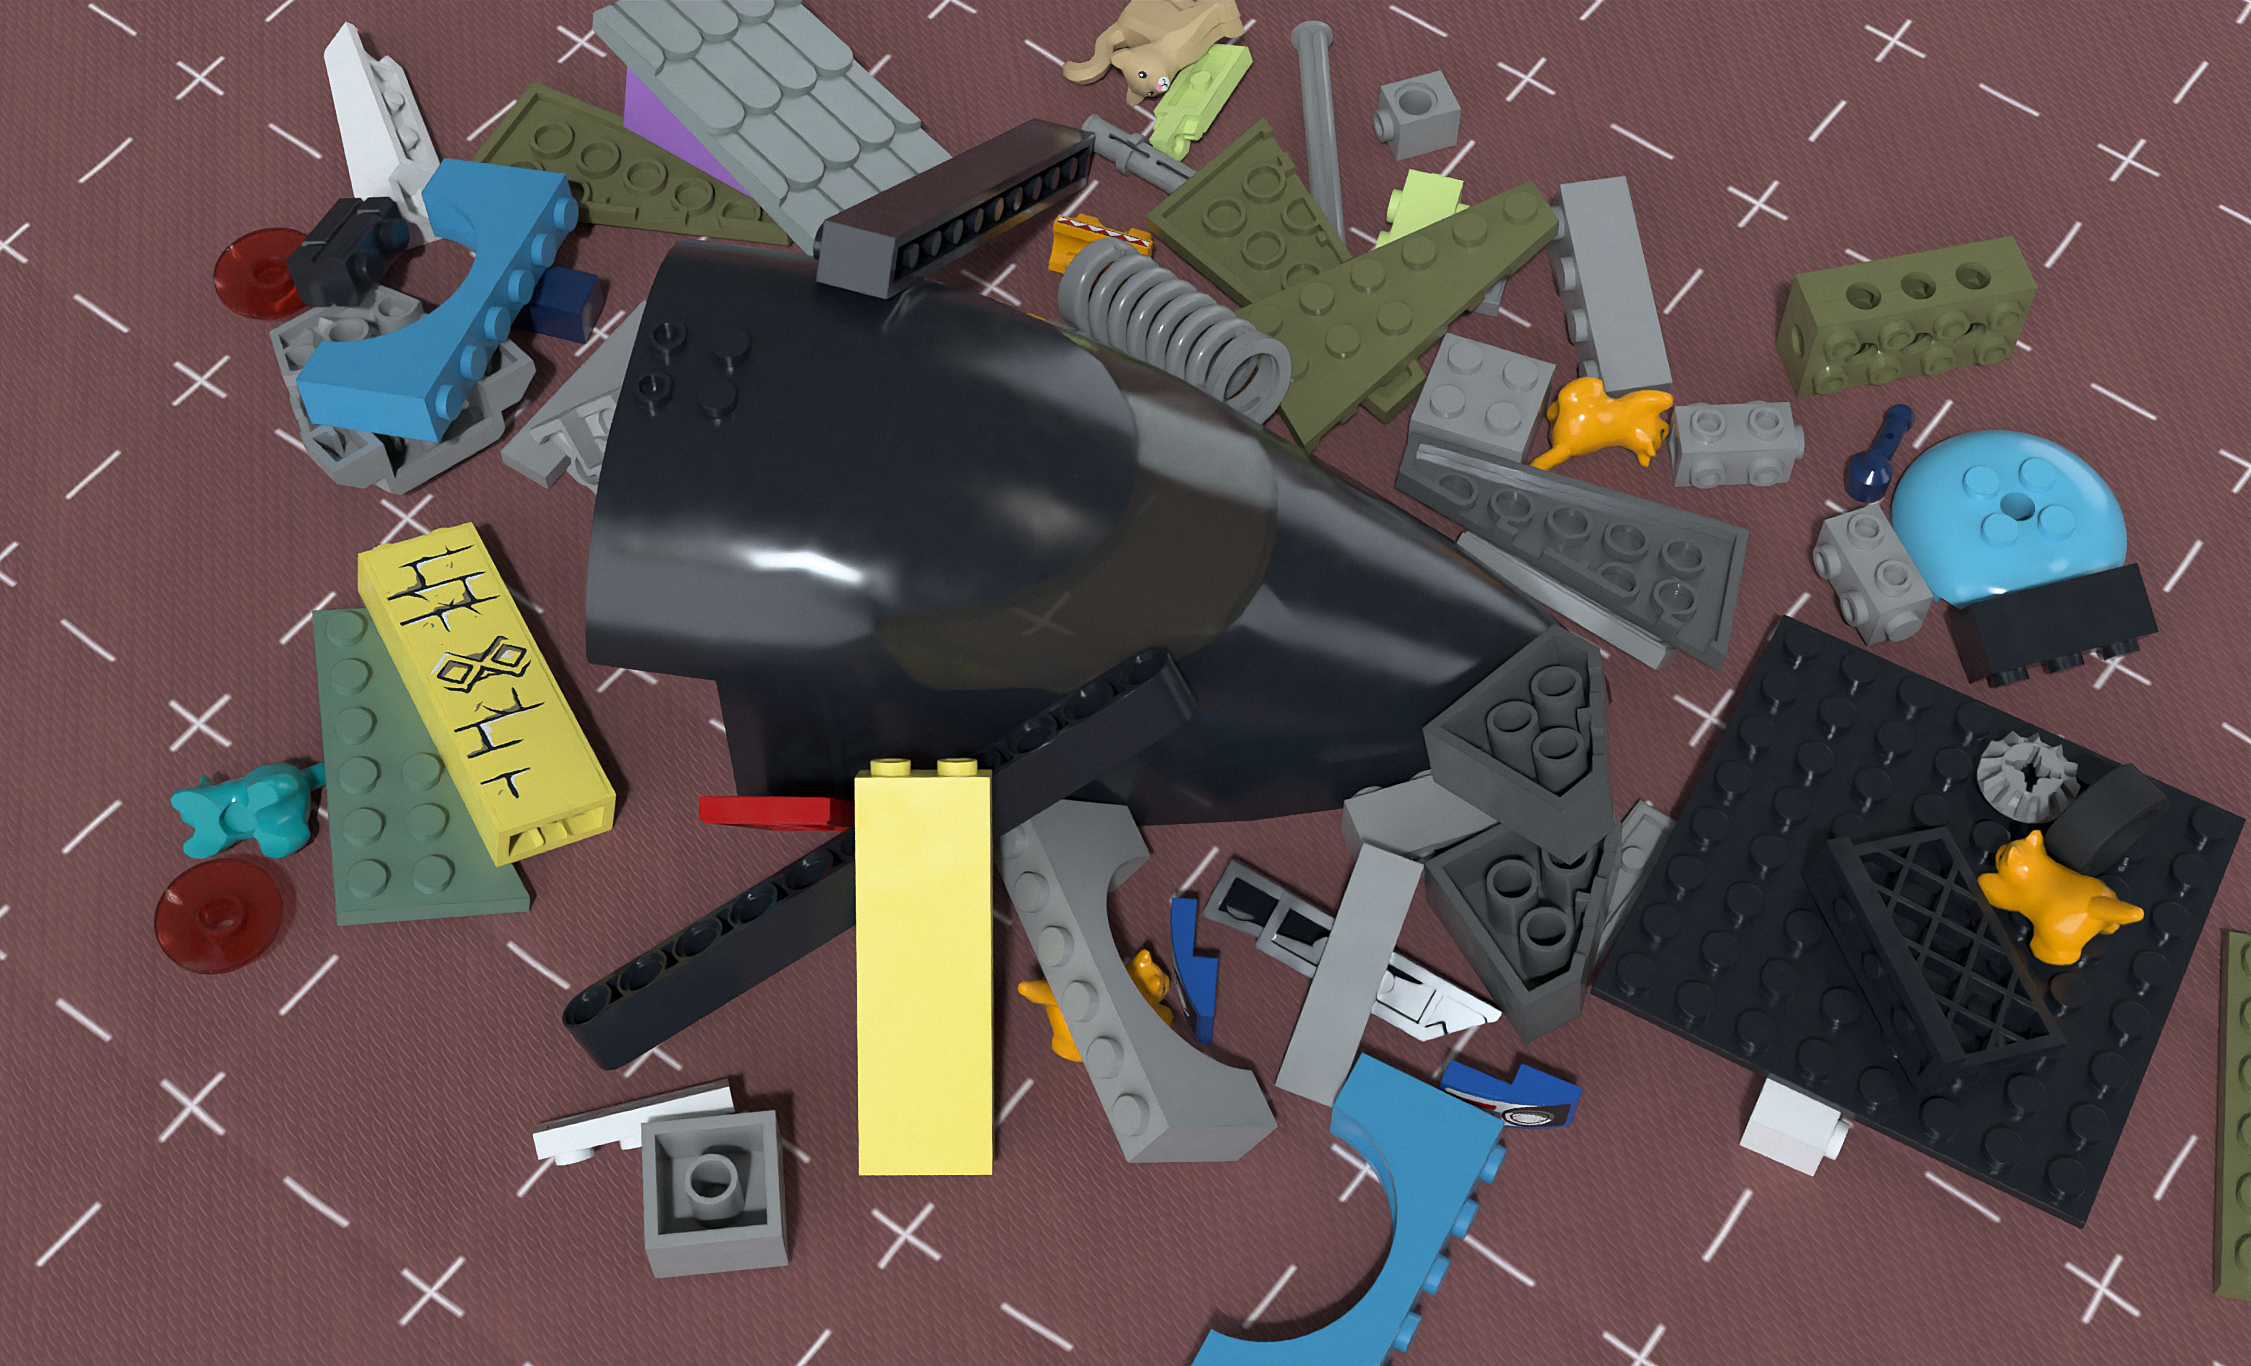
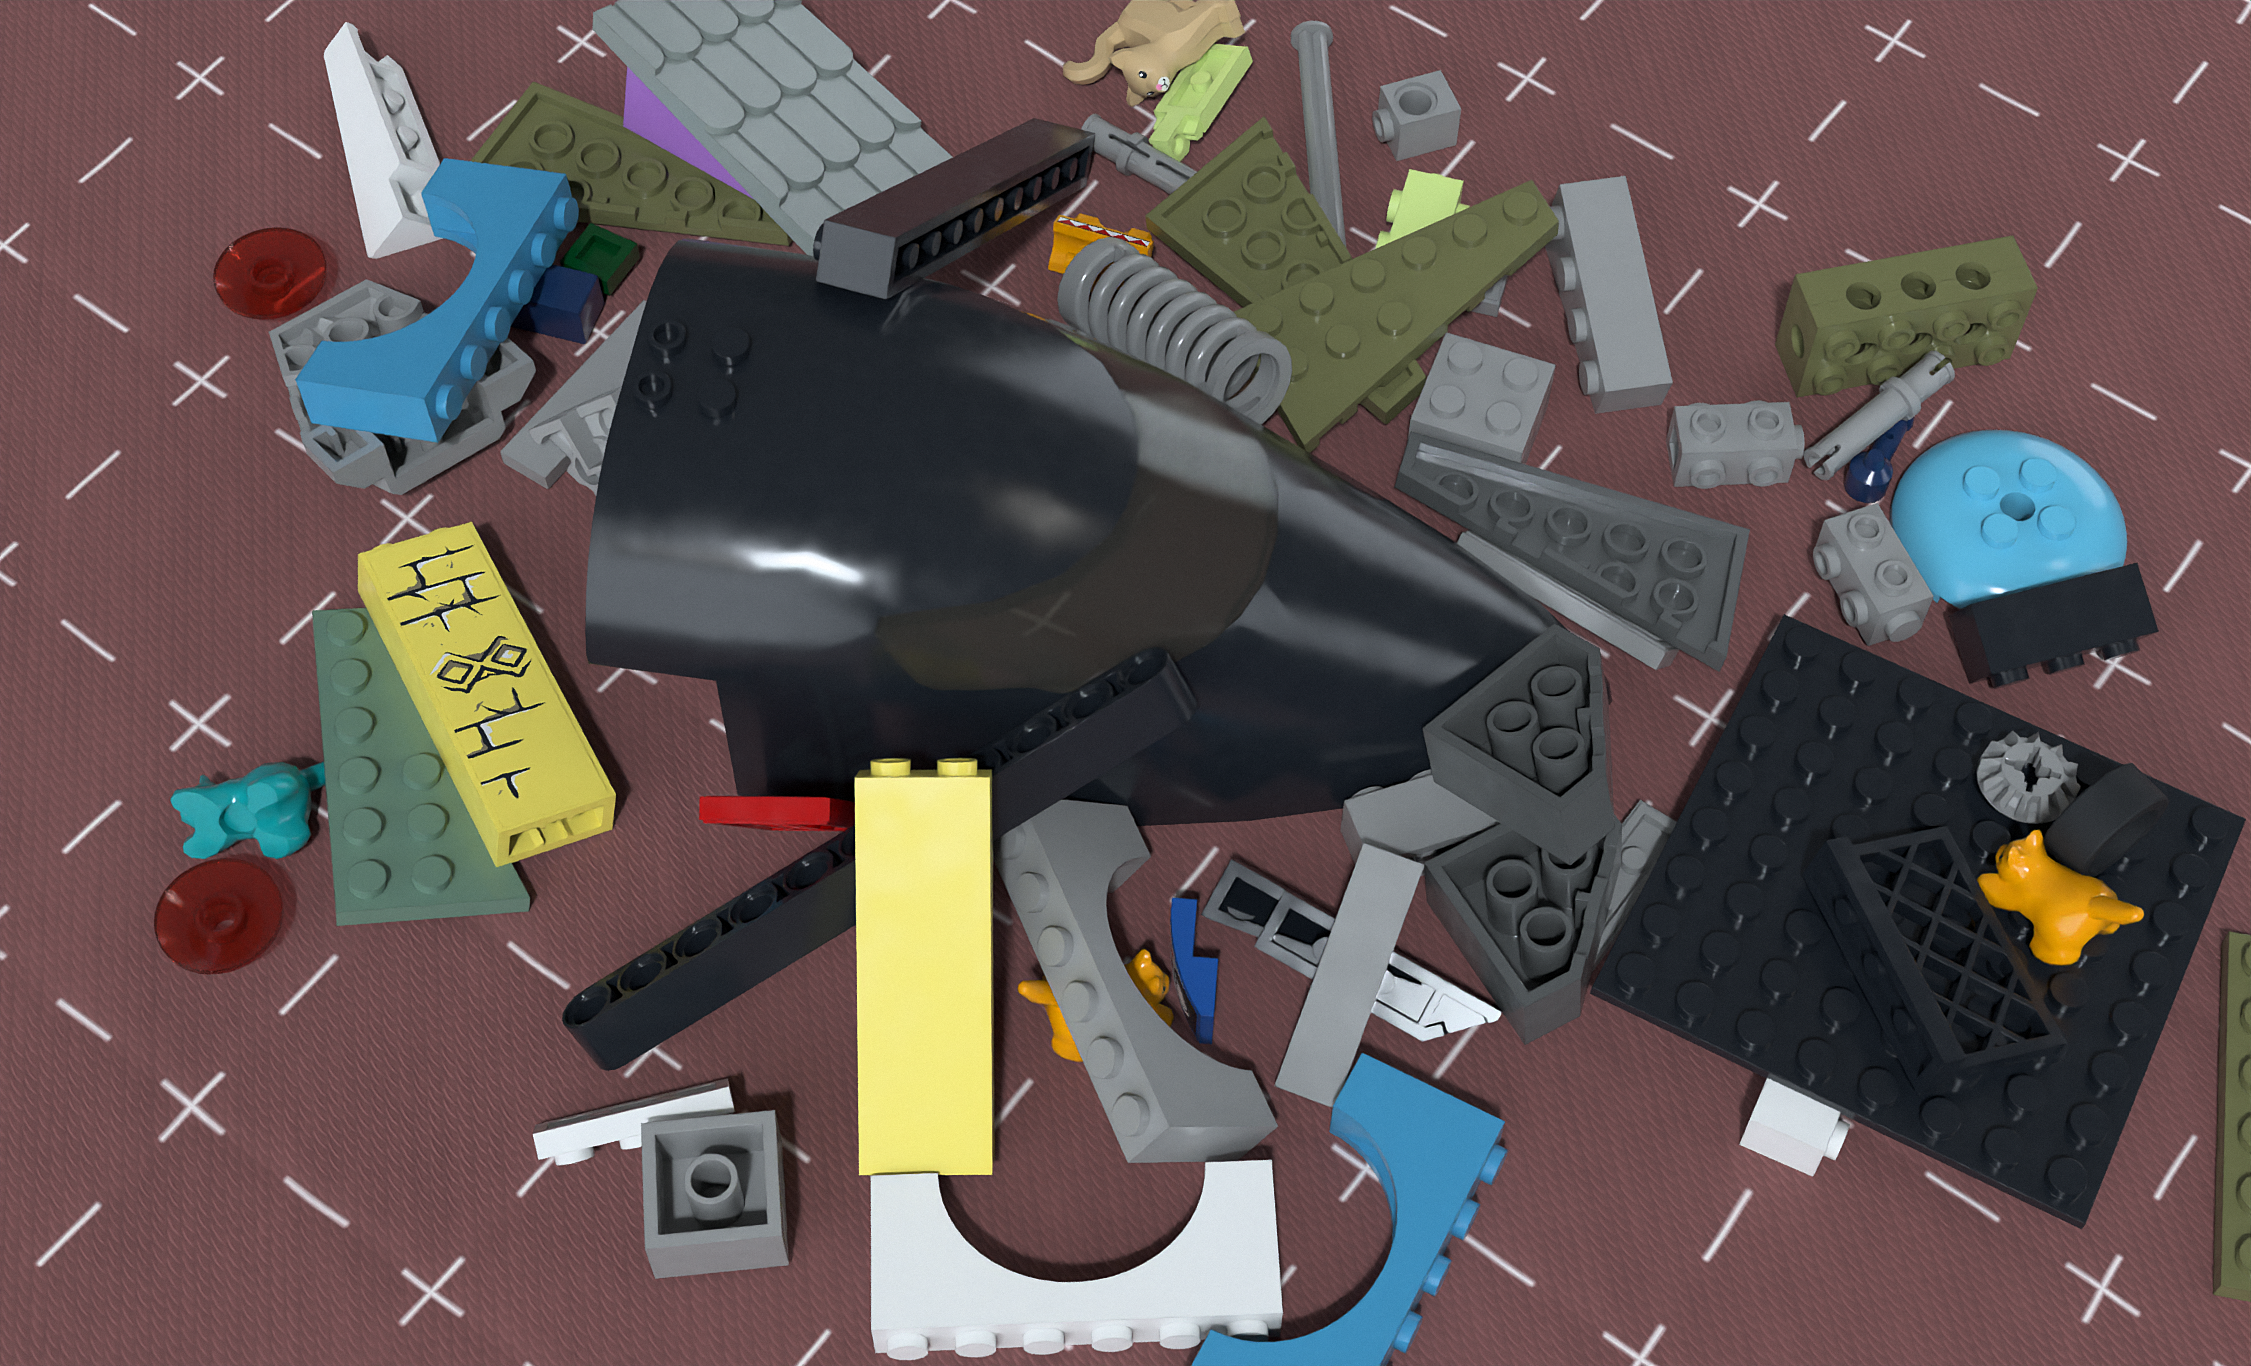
(348, 252): black brick -> none
(602, 254): none -> dark green plate
(947, 1296): none -> white arch
(1529, 1103): blue slope -> none
(1590, 421): light orange animal -> none
(1897, 401): none -> light grey pin

